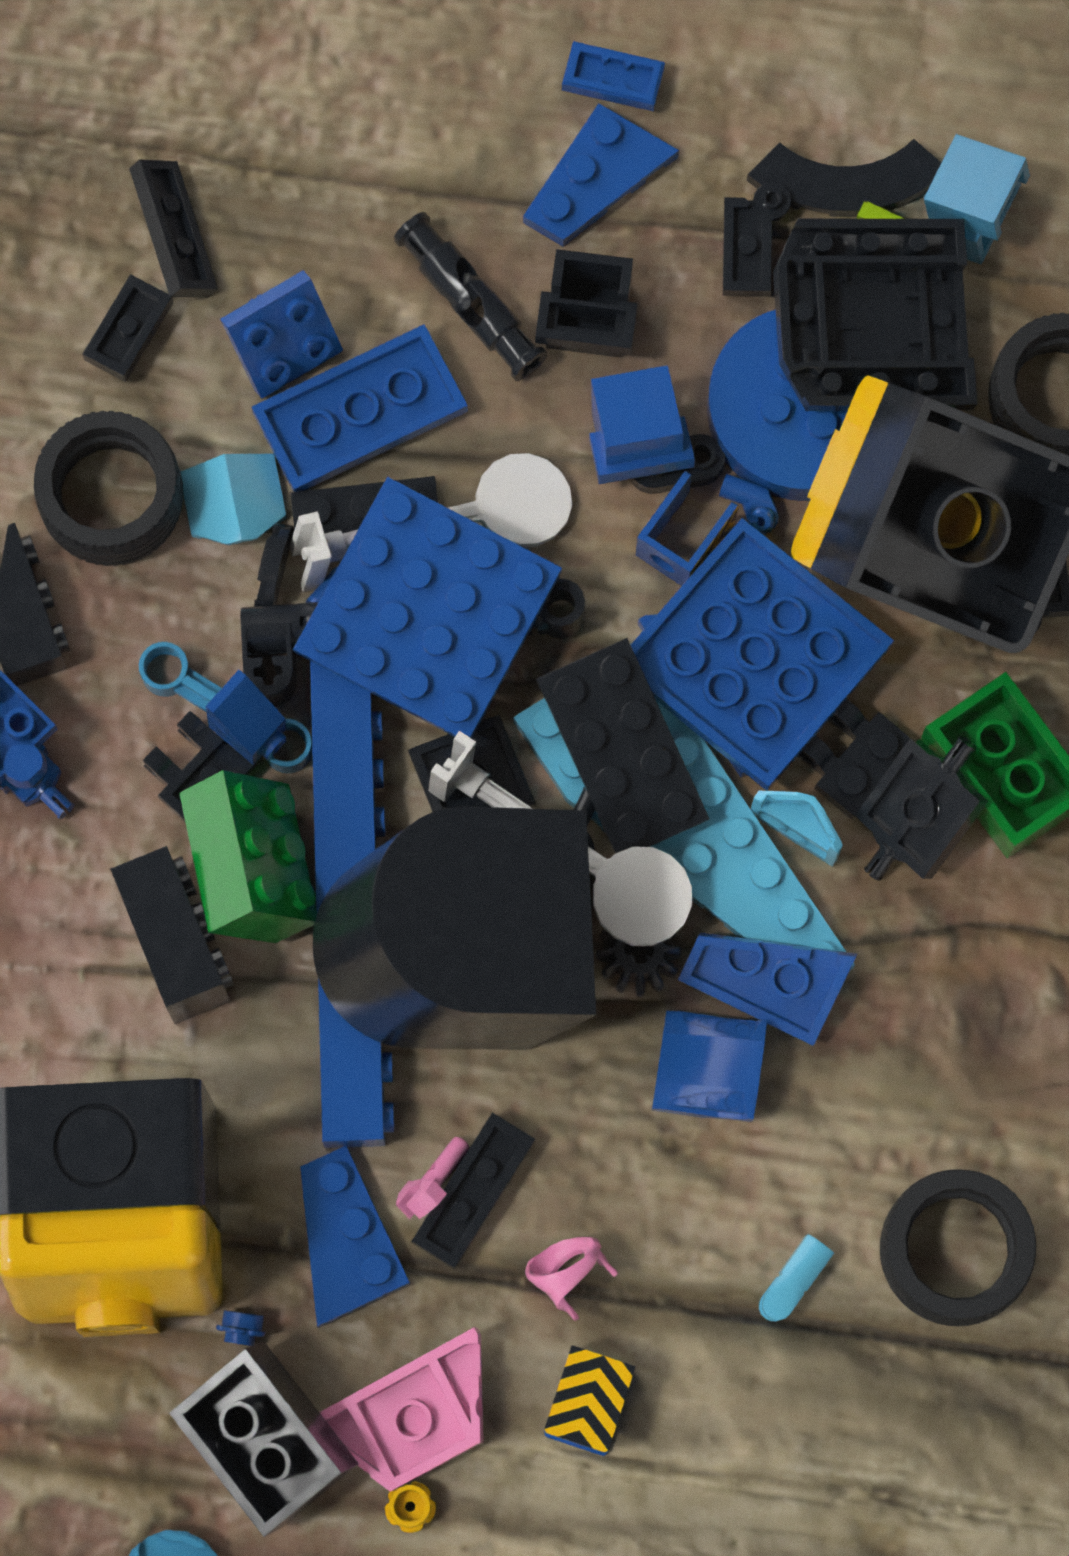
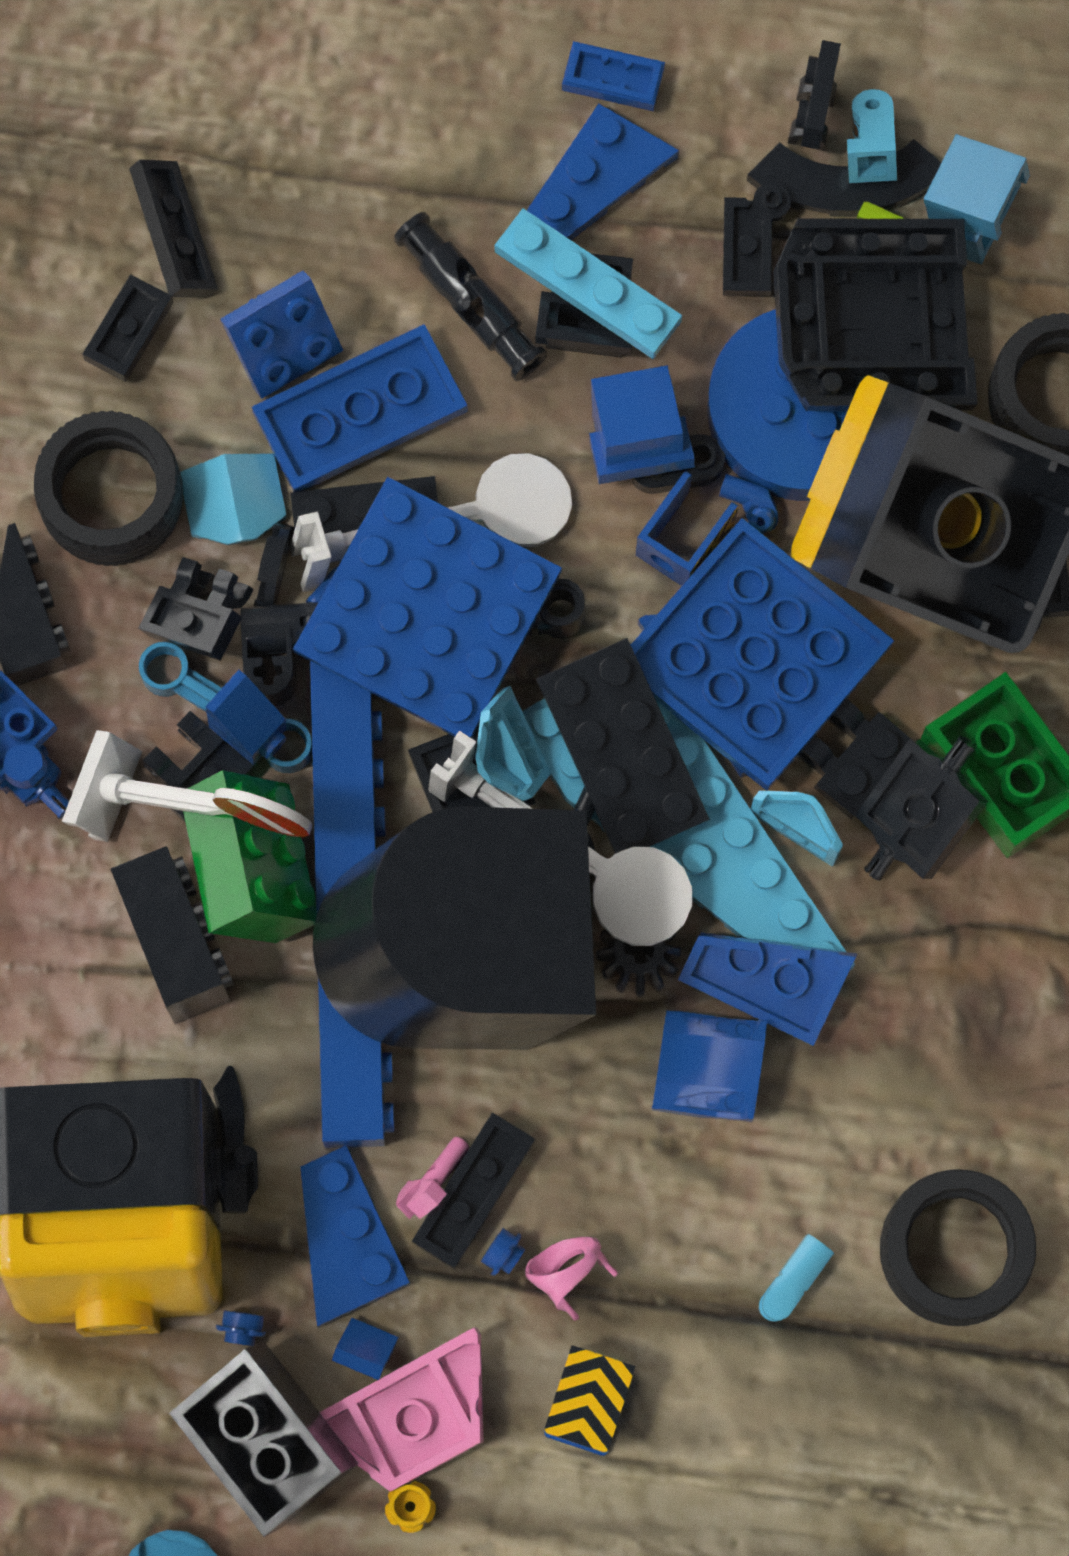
(108, 784): none -> white piece
(193, 622): none -> black plate
(234, 1161): none -> black piece
(365, 1348): none -> blue tile
(503, 1252): none -> blue plate
(508, 750): none -> medium azure slope
(588, 283): none -> medium azure plate
(820, 85): none -> black plate
(874, 147): none -> medium azure leg

